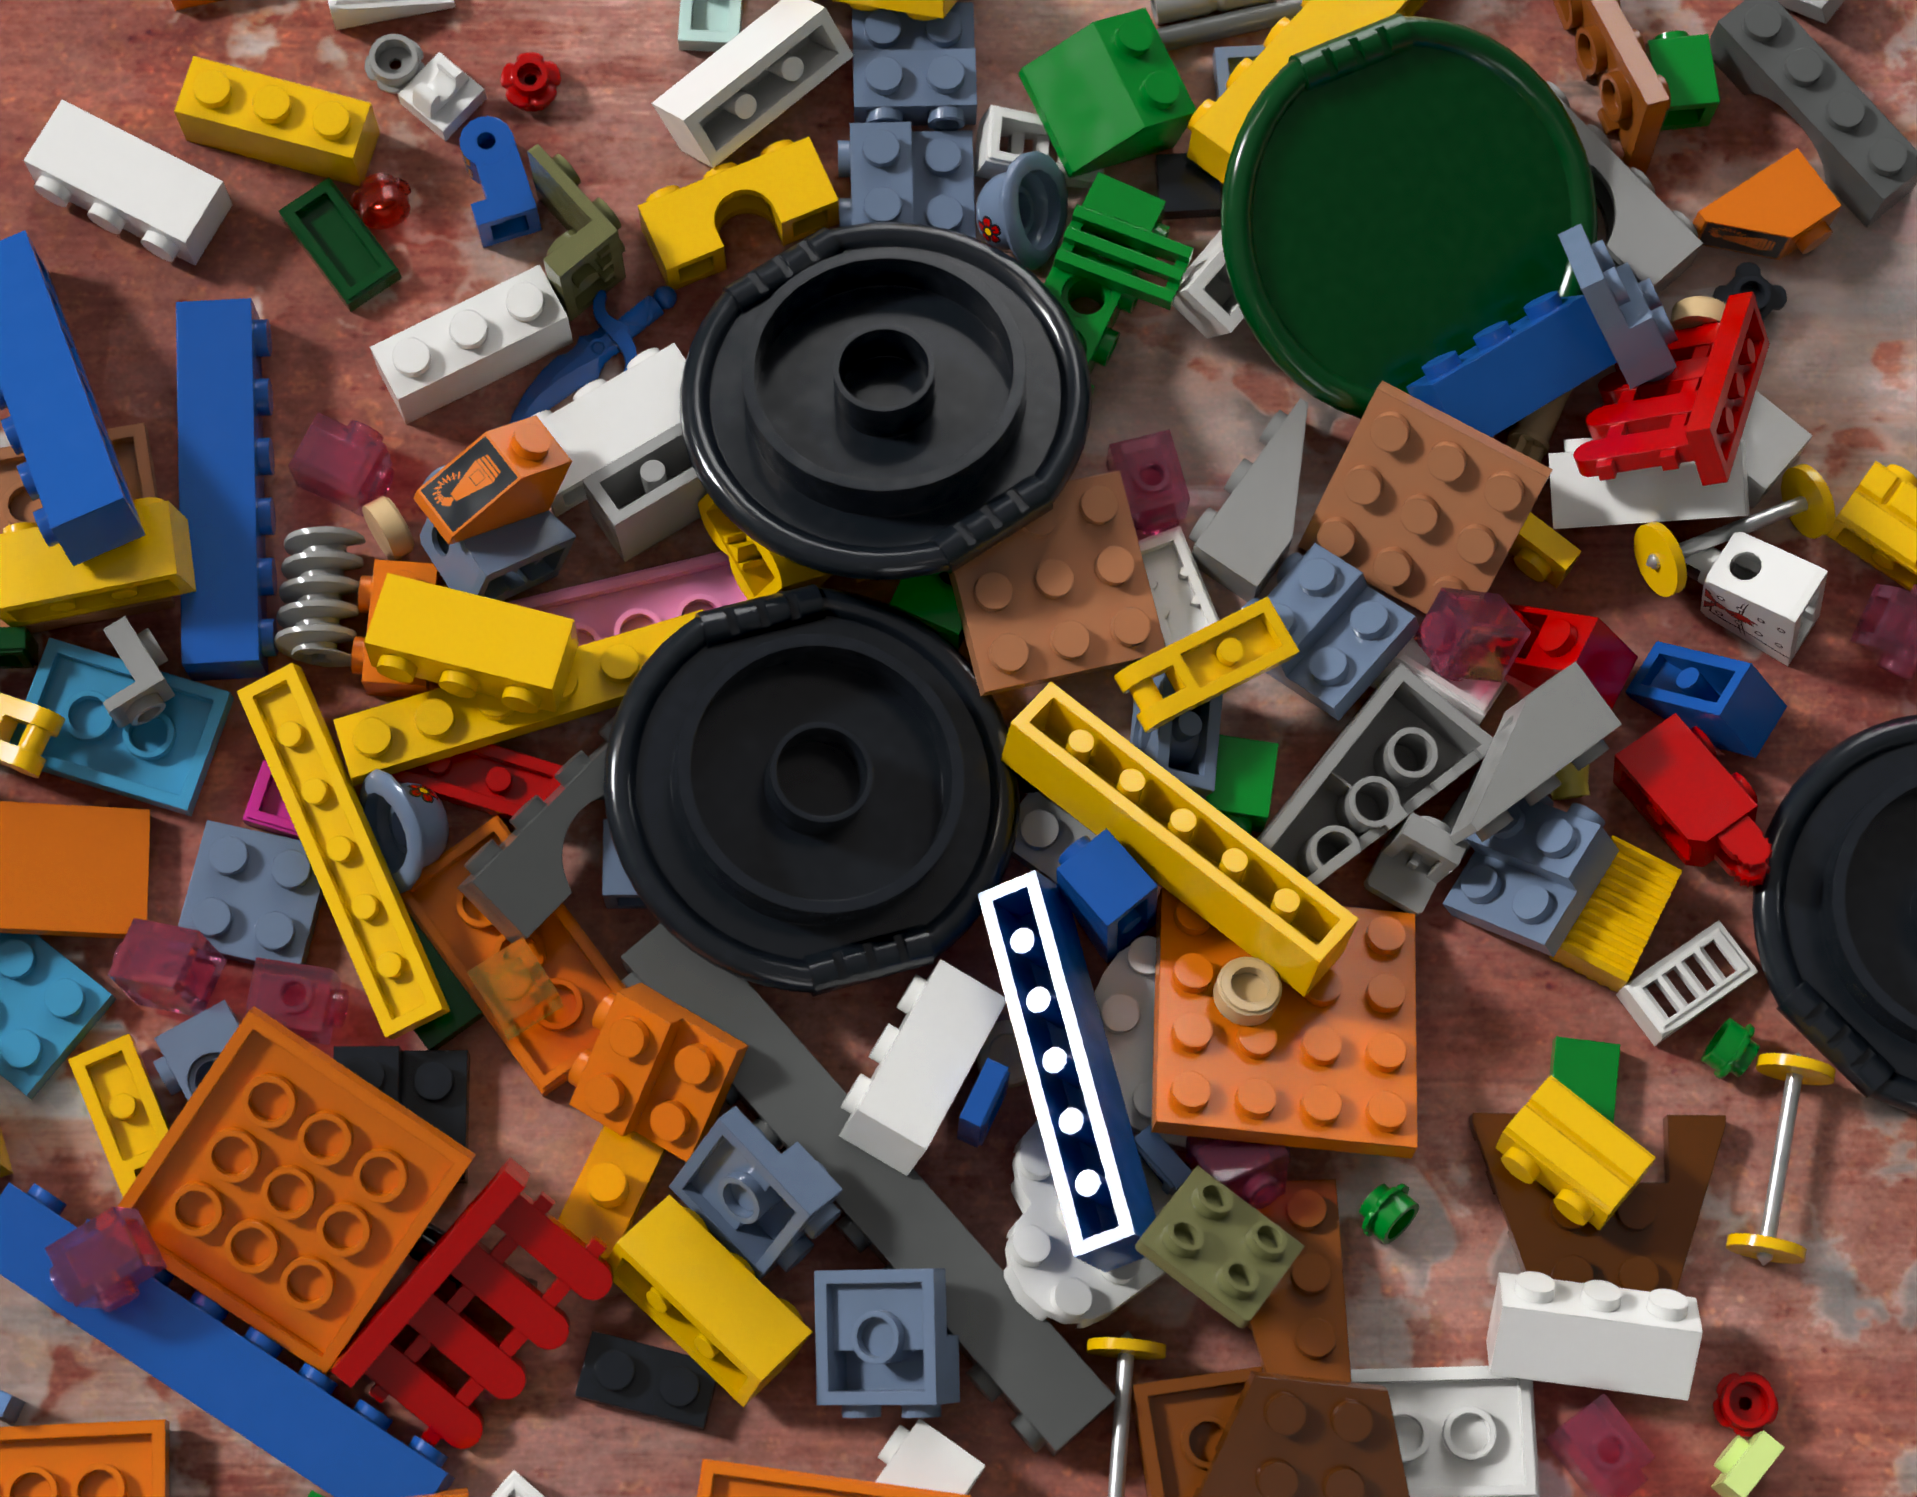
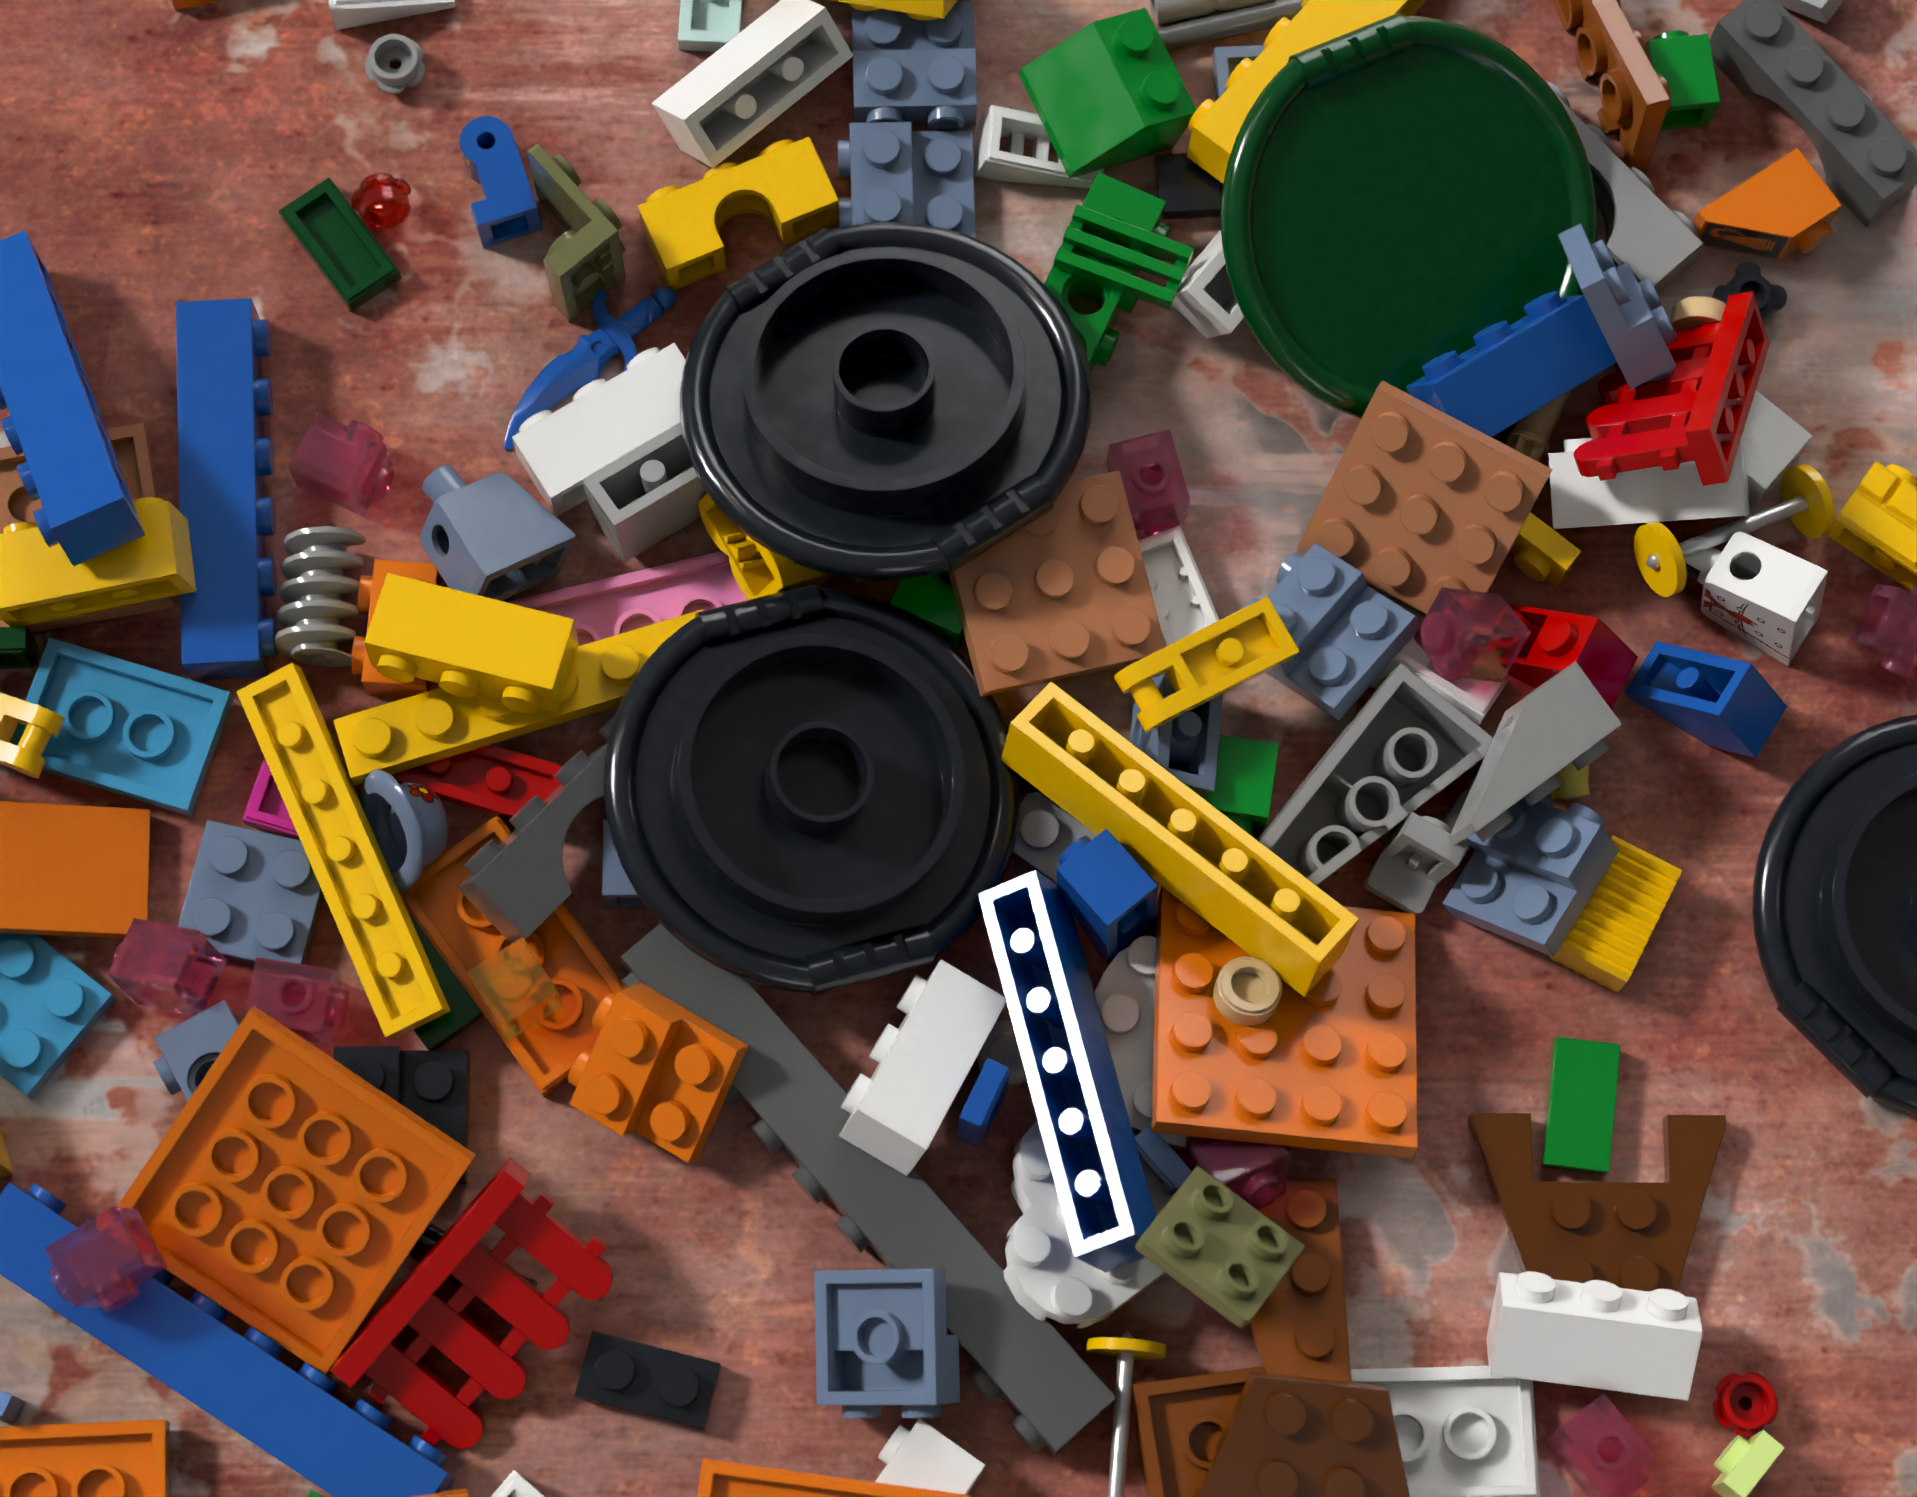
(121, 1105): yellow plate -> none
(127, 184): white brick -> none
(142, 657): light grey bracket -> none
(277, 121): yellow brick -> none
(388, 528): tan tile -> none
(442, 96): white tile -> none
(472, 344): white brick -> none
(495, 481): orange slope -> none
(535, 96): red plate -> none
(611, 1187): light orange tile -> none
(707, 1300): yellow brick -> none
(756, 1196): sand blue plate -> none
(1025, 209): sand blue hat -> none
(1255, 525): light grey slope -> none
(1388, 1212): green plate -> none
(1573, 1154): yellow brick -> none
(1649, 1013): white slope -> none
(1694, 800): red hinge -> none
(1731, 1049): green plate -> none
(1794, 1071): axle -> none

